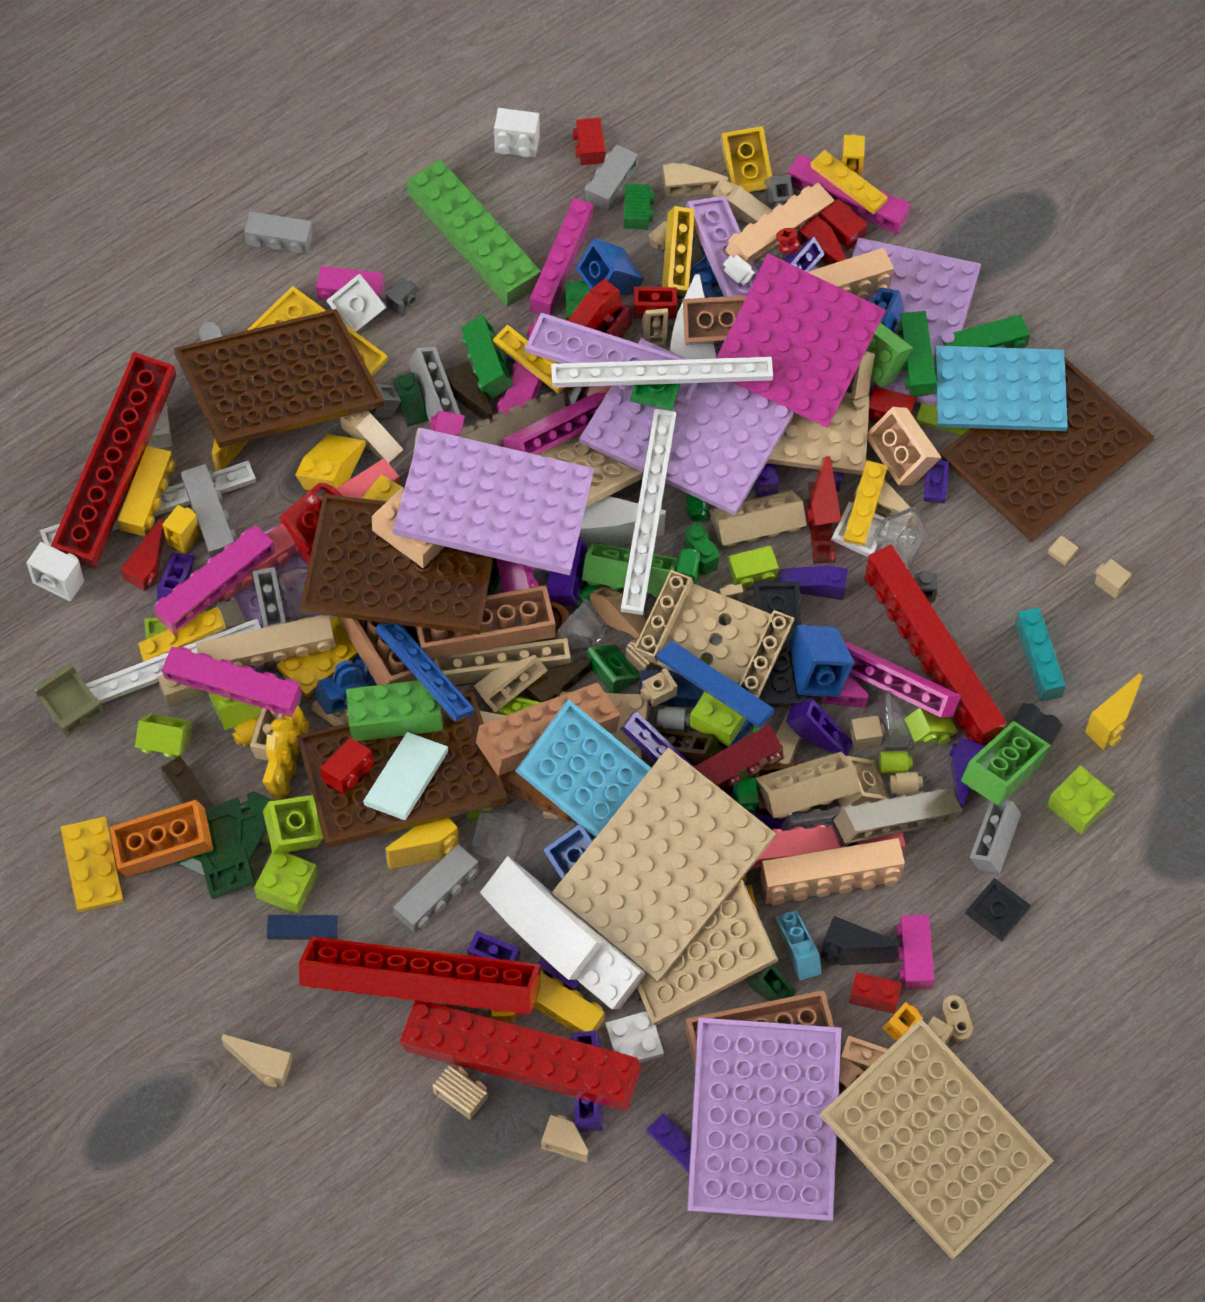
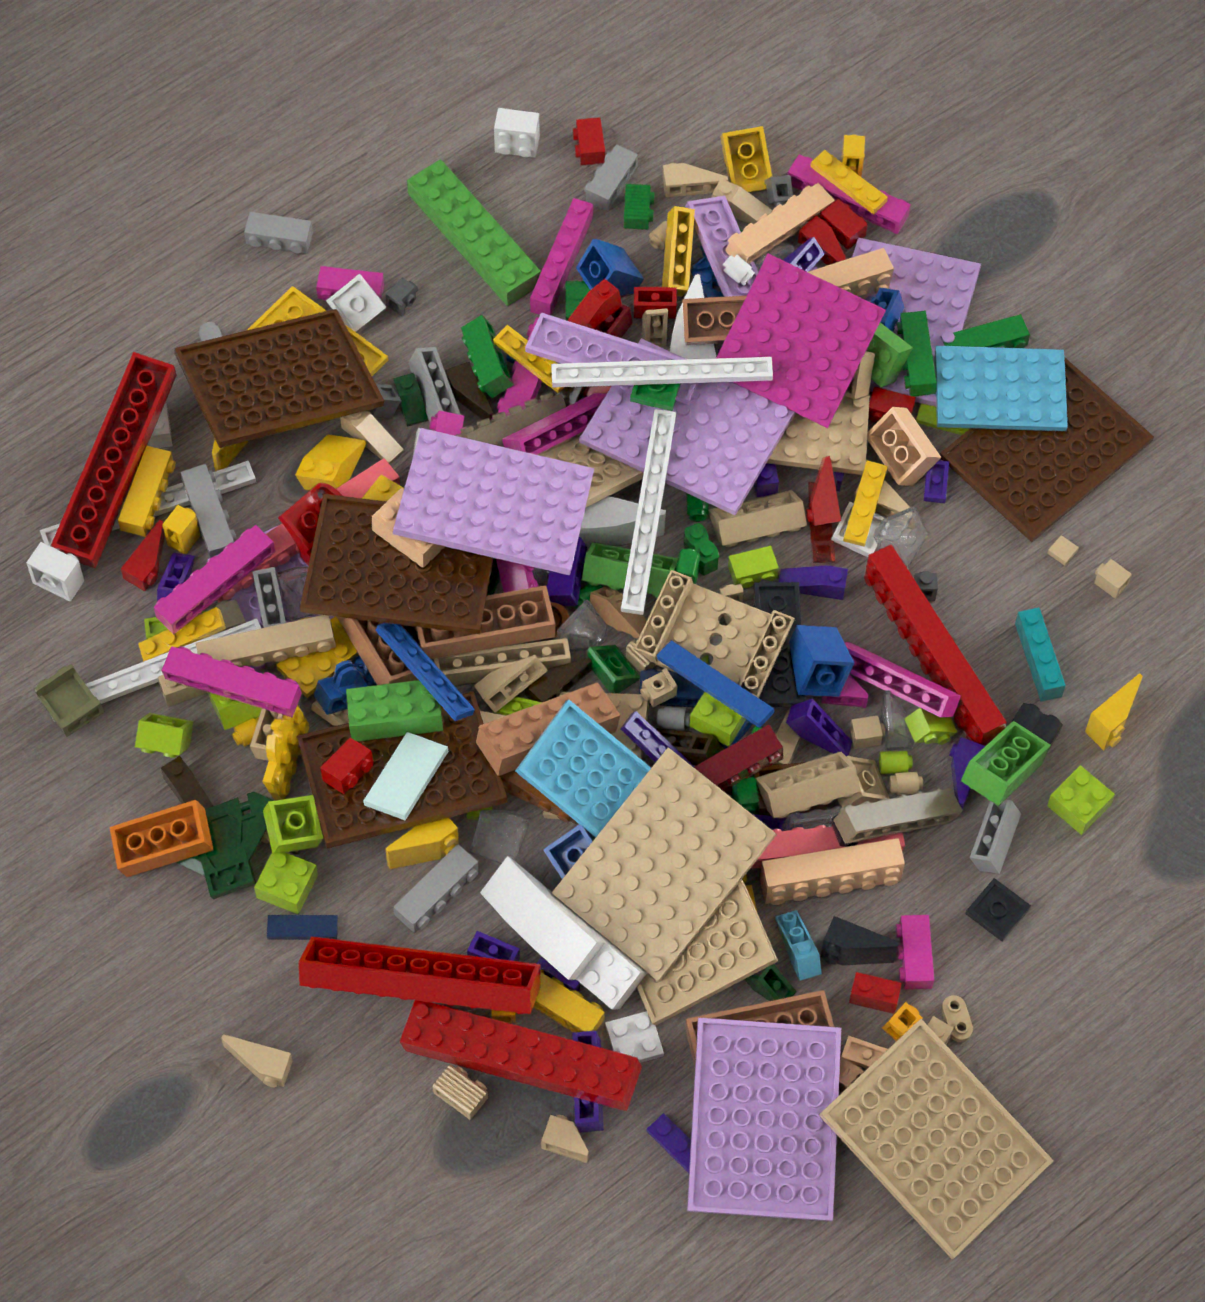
(91, 864): yellow plate -> none
(787, 240): red wheel -> none

